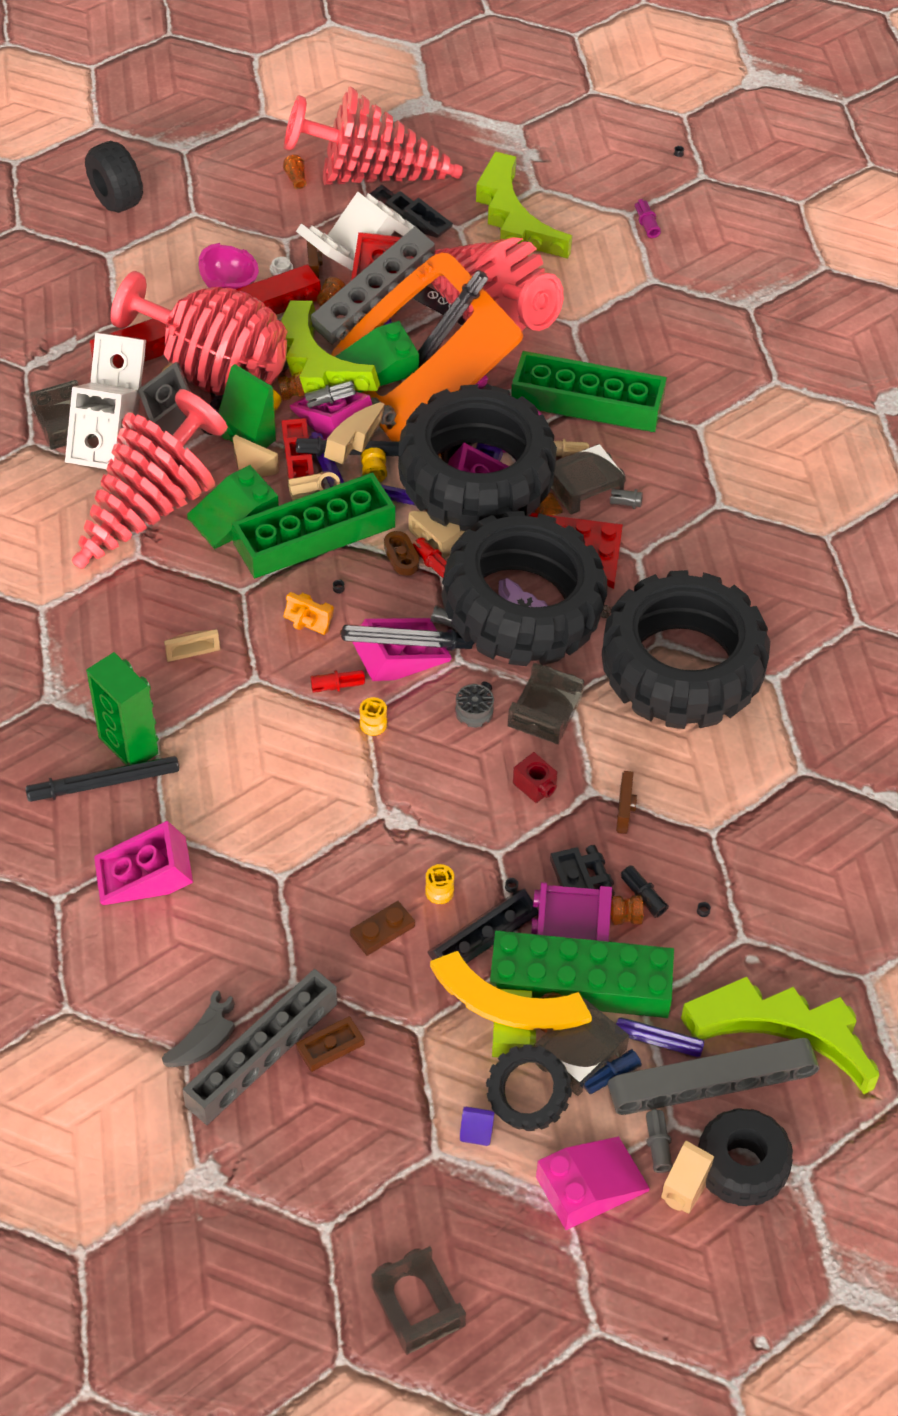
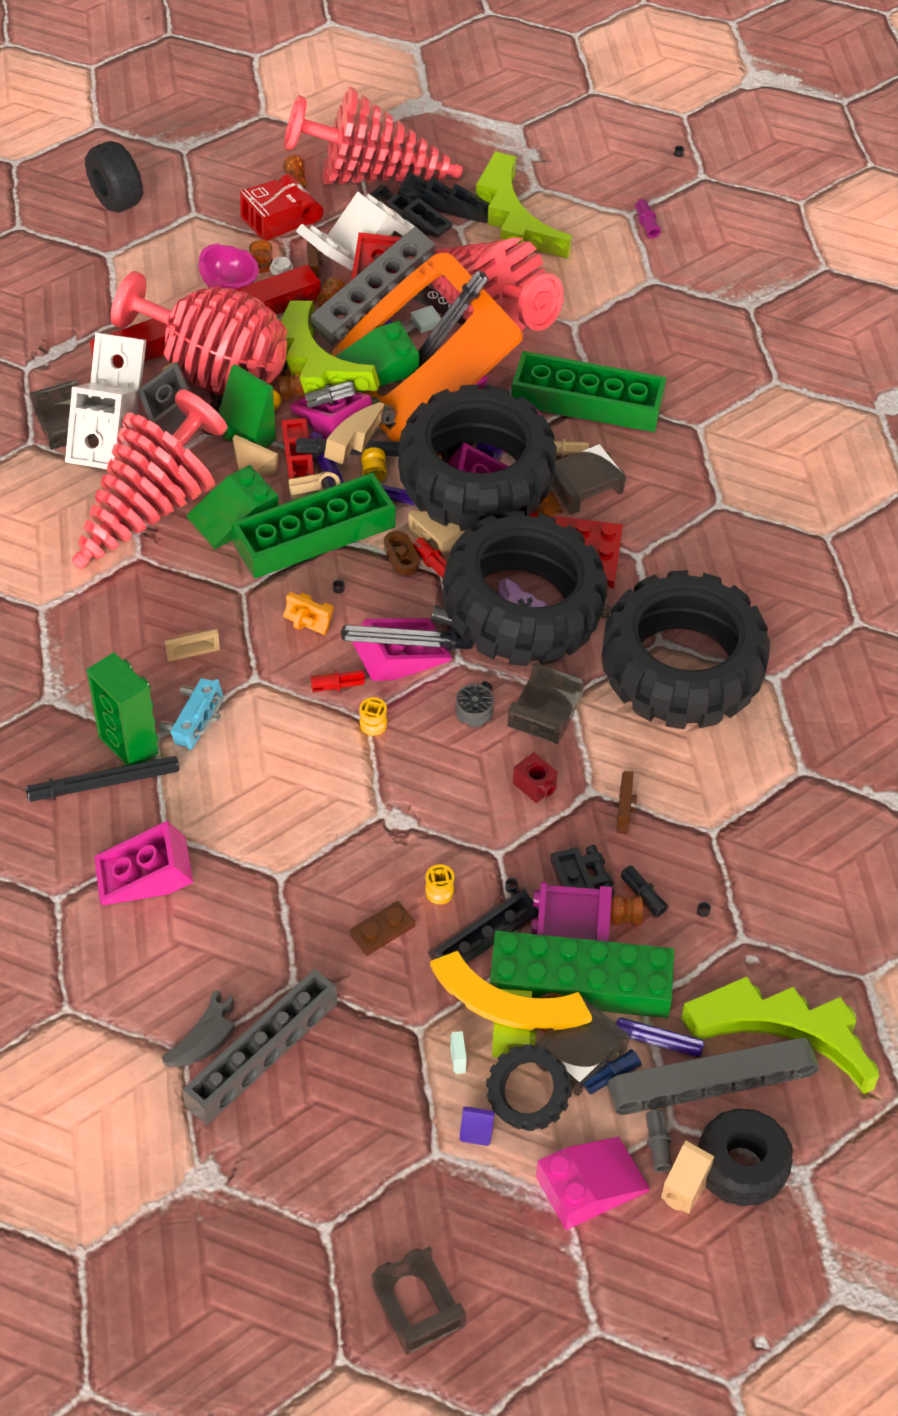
(197, 713): none -> medium azure piece
(262, 253): none -> clear orange wheel
(278, 207): none -> red piece
(330, 1043): reddish brown plate -> none
(425, 318): none -> light aqua tile
(452, 200): none -> black slope
(458, 1052): none -> light aqua tile
(626, 498): dark grey pin -> none

